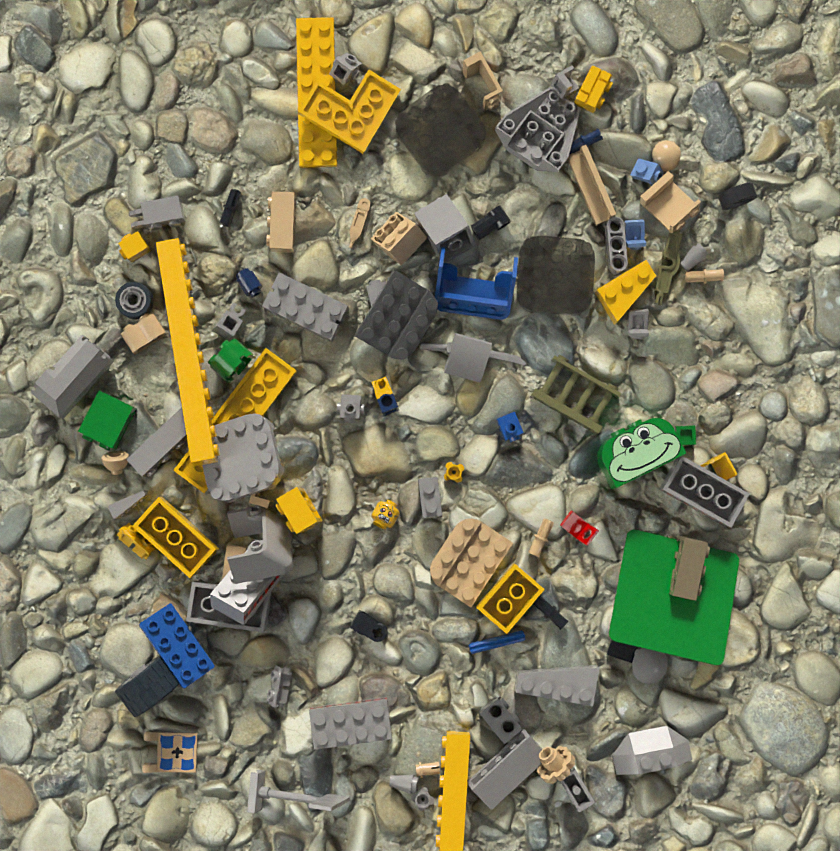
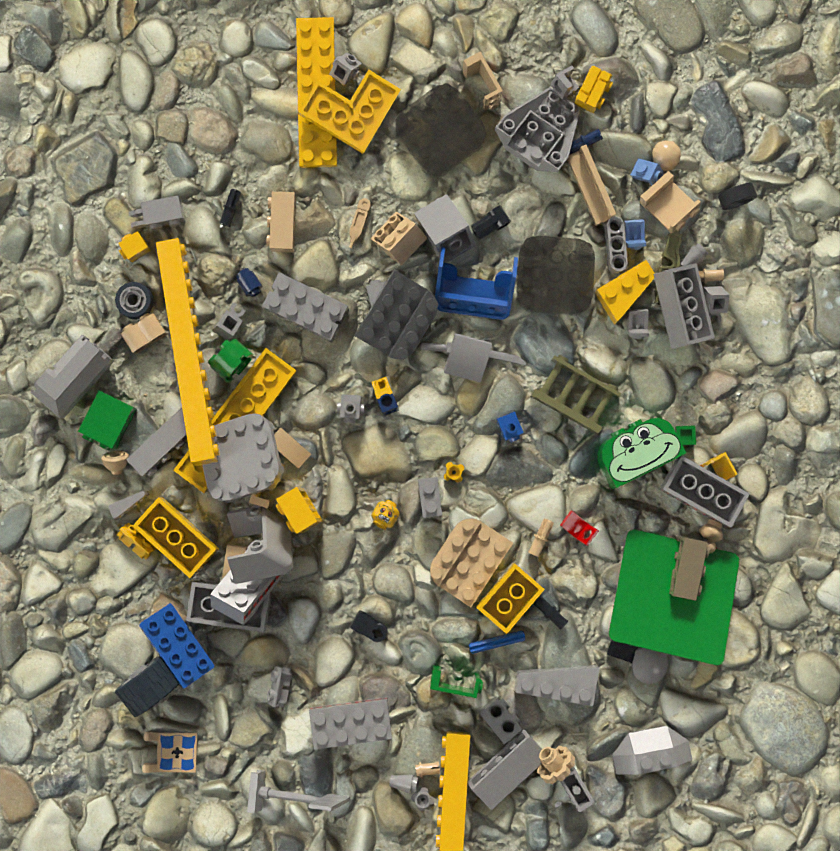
(291, 448): none -> tan slope
(436, 685): none -> green panel
(683, 306): none -> light grey brick
(712, 533): none -> tan animal
(717, 301): none -> light grey brick

